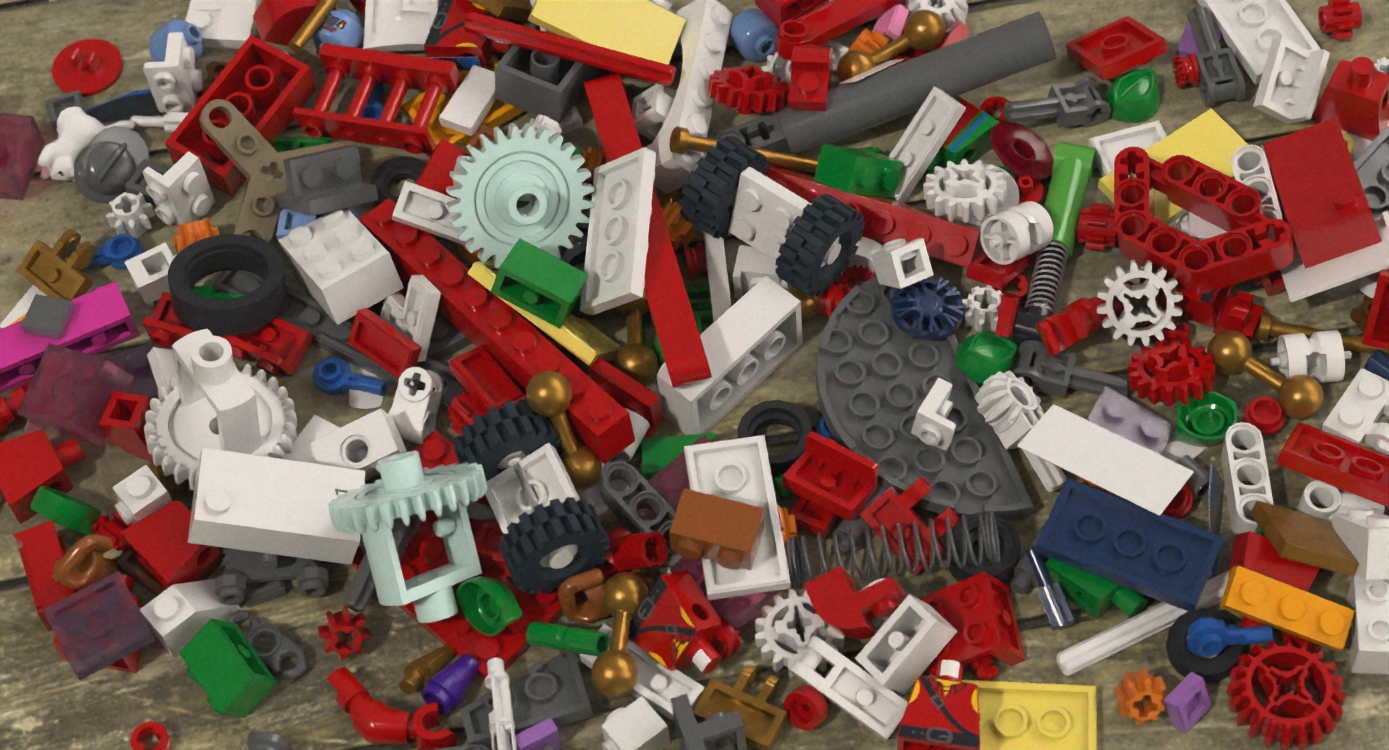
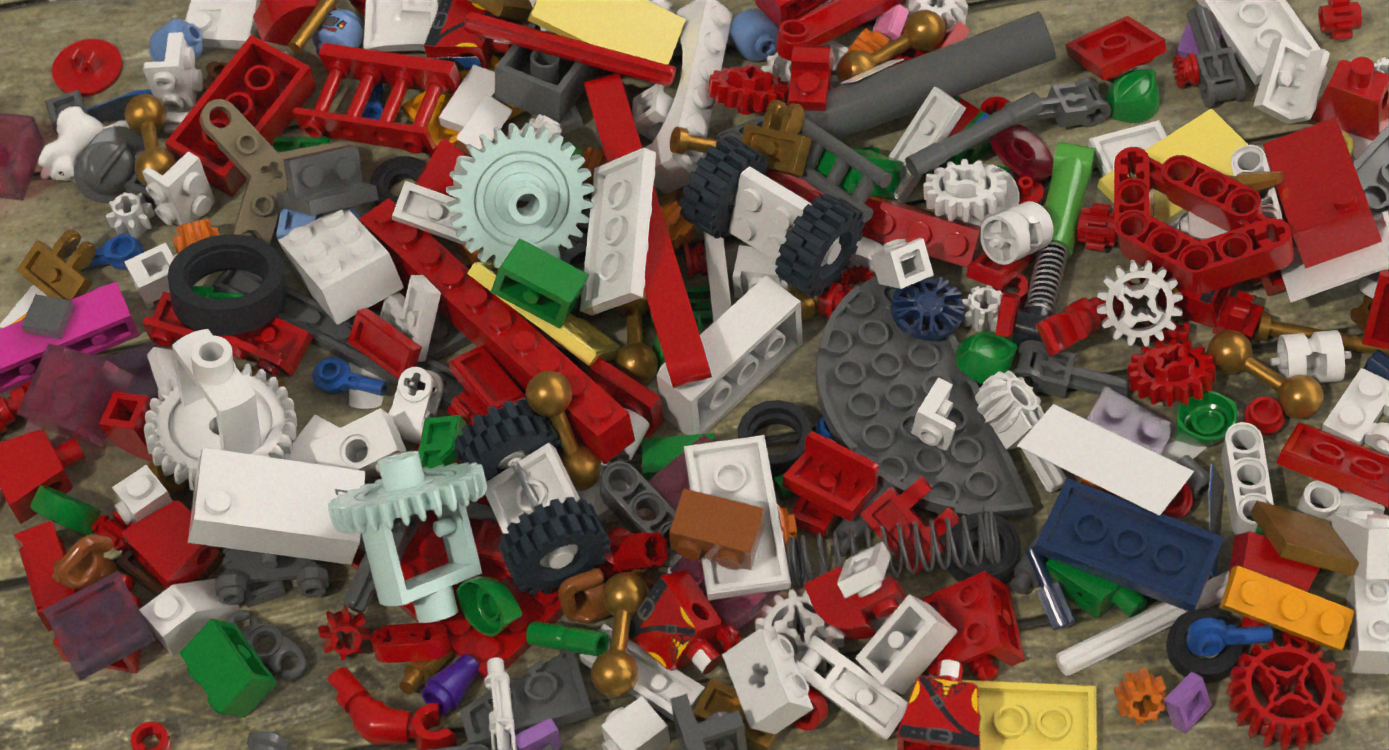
(146, 116): none -> pearl gold piece
(410, 642): none -> red beam
(439, 440): none -> green tile
(485, 118): none -> white sticker
(768, 681): none -> white brick
(782, 148): none -> pearl gold hinge
(845, 158): none -> dark grey bar
(864, 571): none -> white plate
(938, 153): none -> dark grey piece
(1259, 180): none -> pearl gold bar

